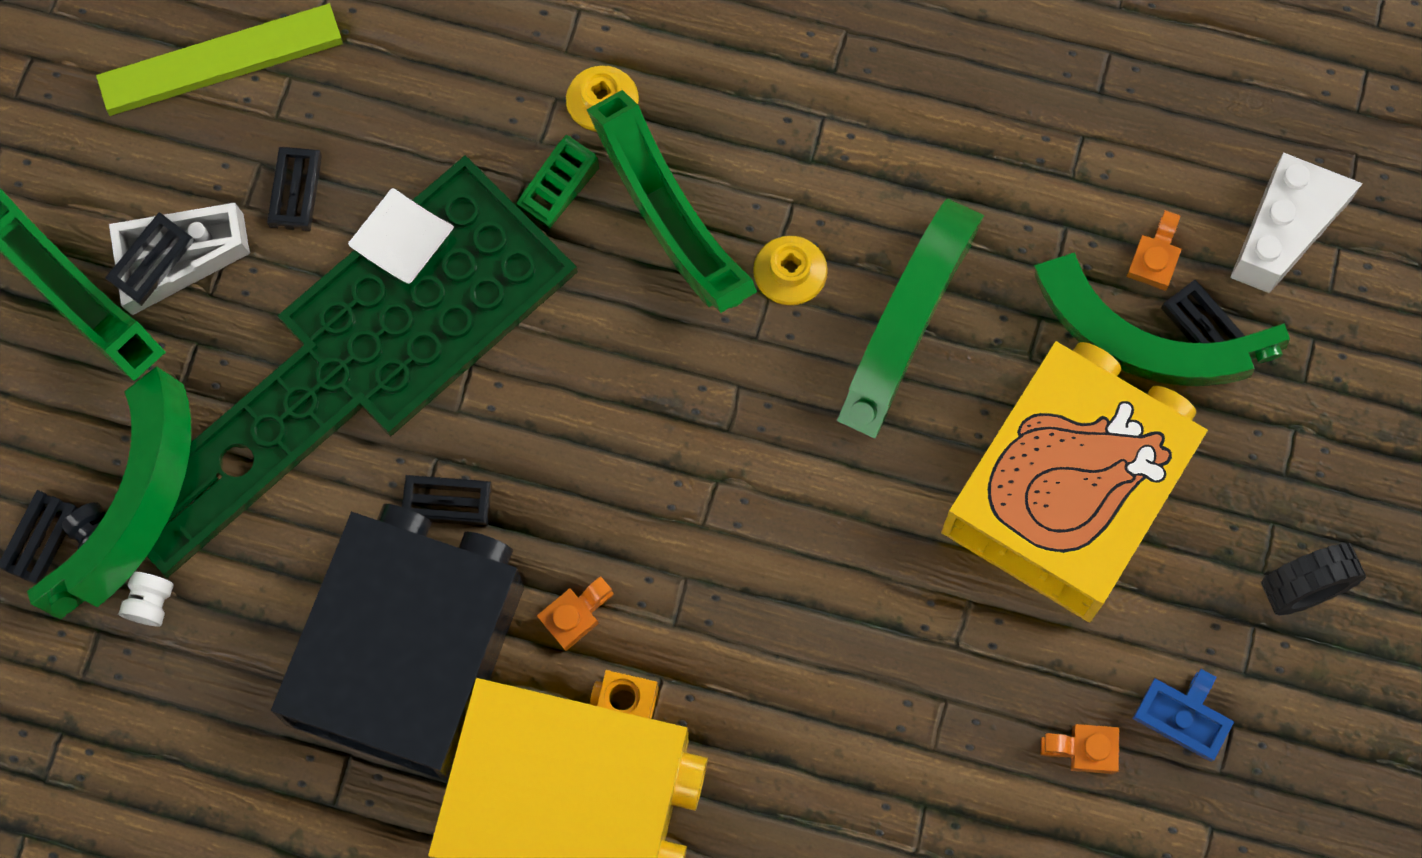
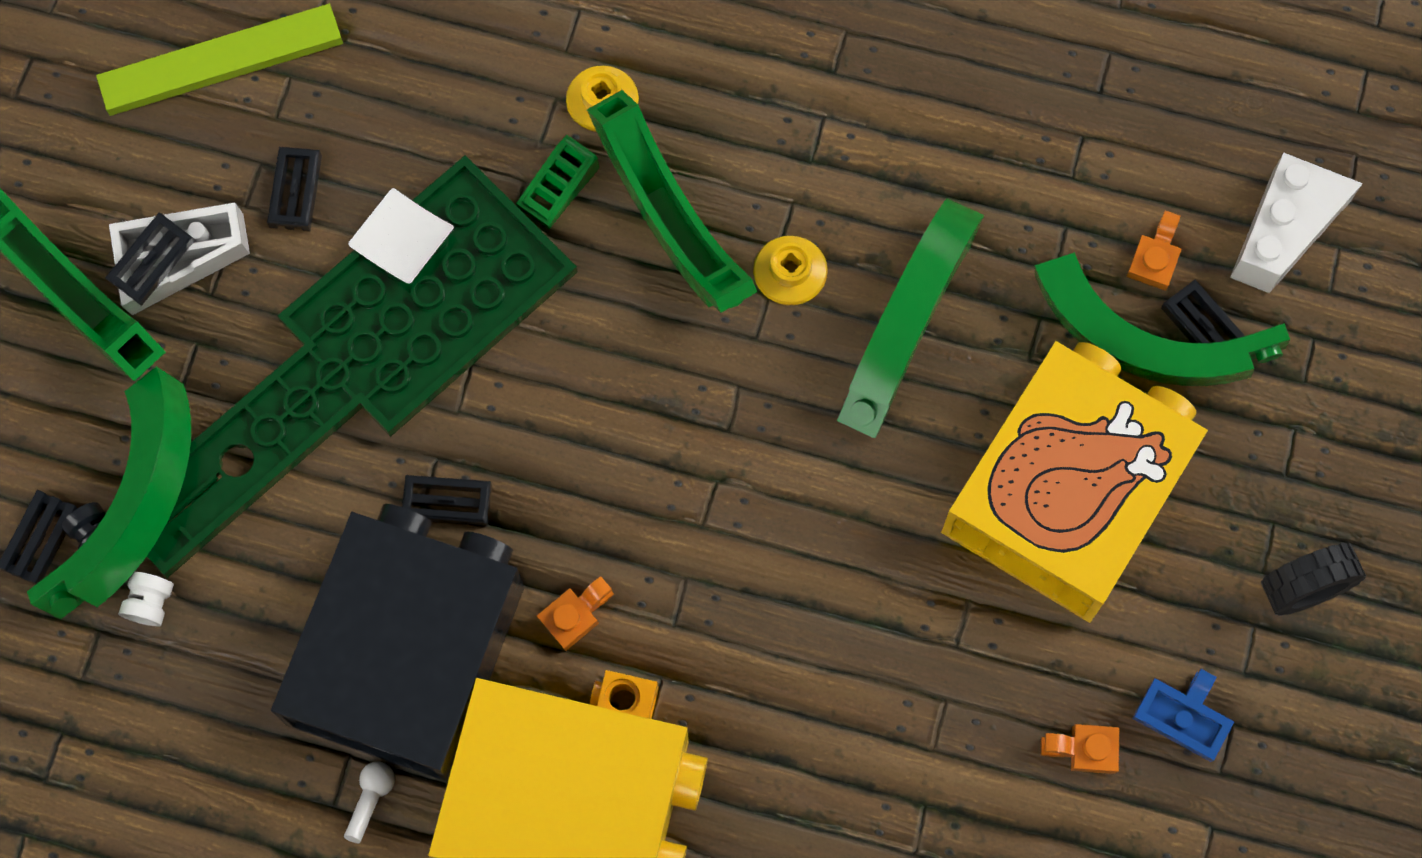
(376, 781): none -> white bar

